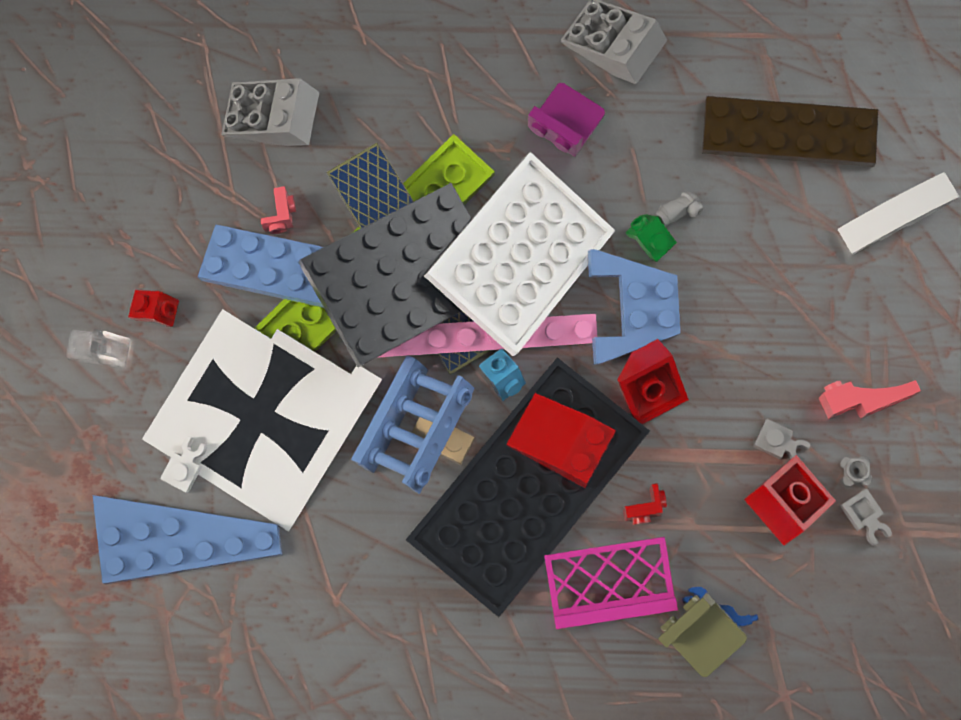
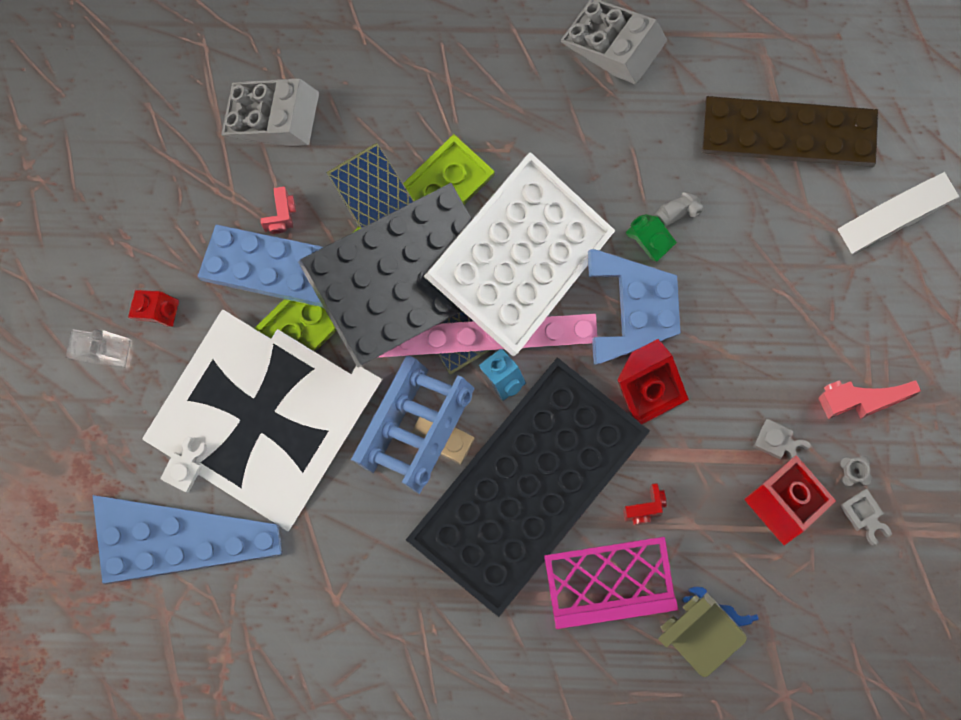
(561, 439): red slope -> none
(566, 119): magenta bracket -> none

